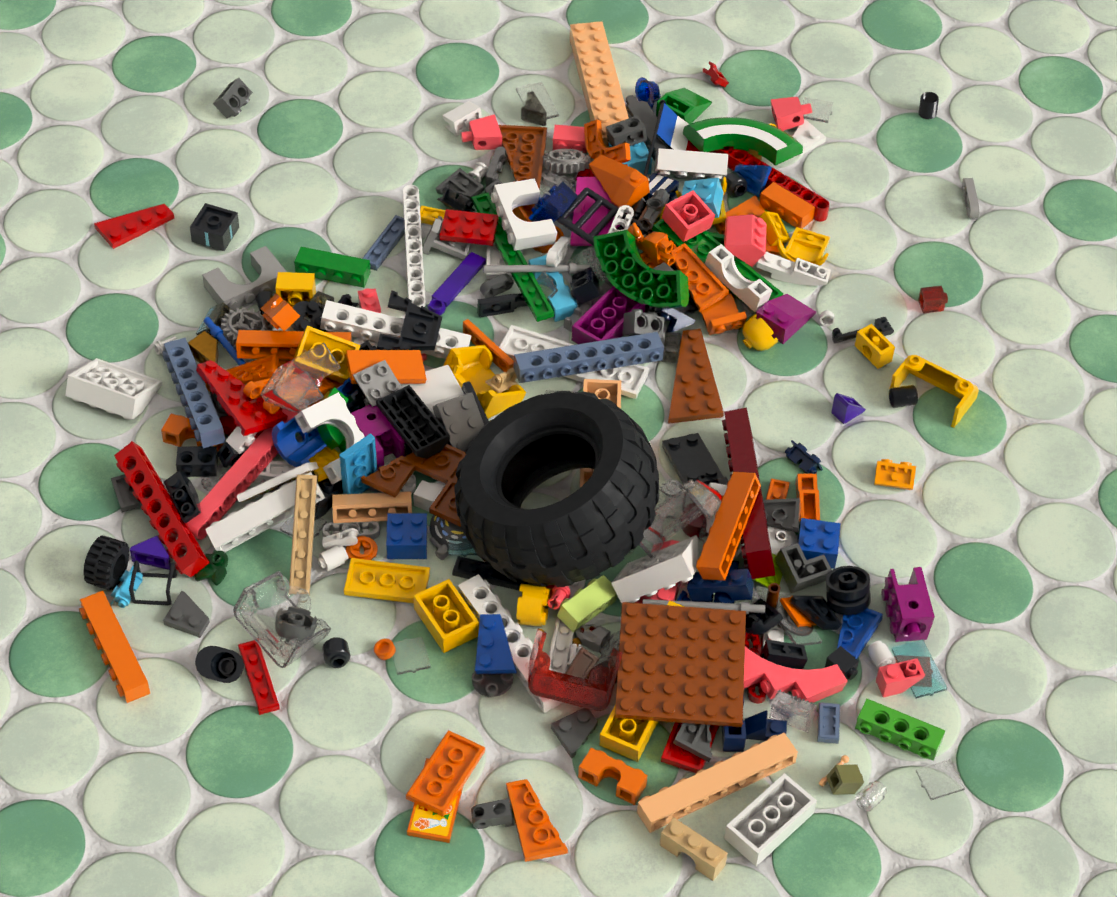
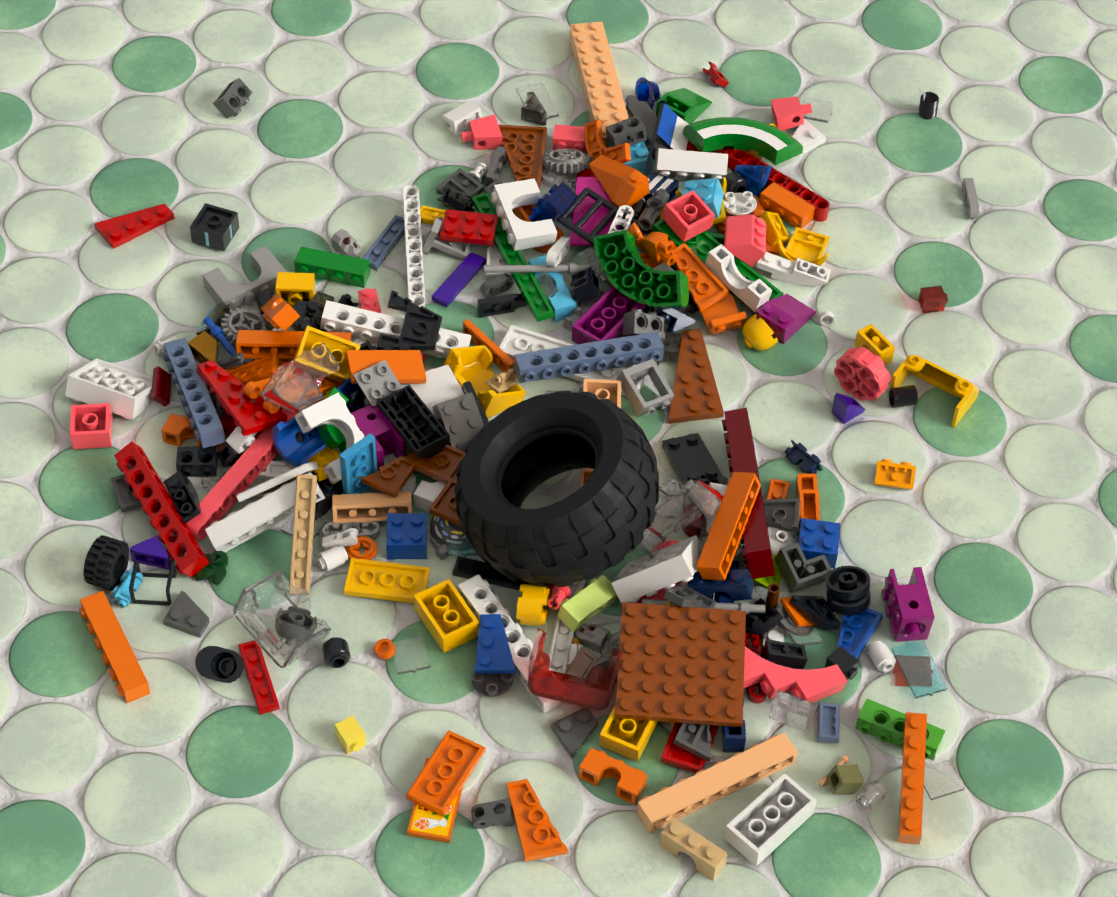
(91, 426): none -> coral brick
(161, 386): none -> dark red tile
(231, 361): none -> dark grey axle
(345, 243): none -> light grey rock
(350, 734): none -> light yellow brick
(437, 306): dark purple plate -> none
(634, 396): none -> light grey window
(687, 597): none -> dark grey wing
(739, 203): none -> white dish
(761, 728): dark blue slope -> none
(862, 374): none -> coral connector
(881, 325): black hinge -> none
(899, 677): coral slope -> none
(912, 778): none -> orange brick

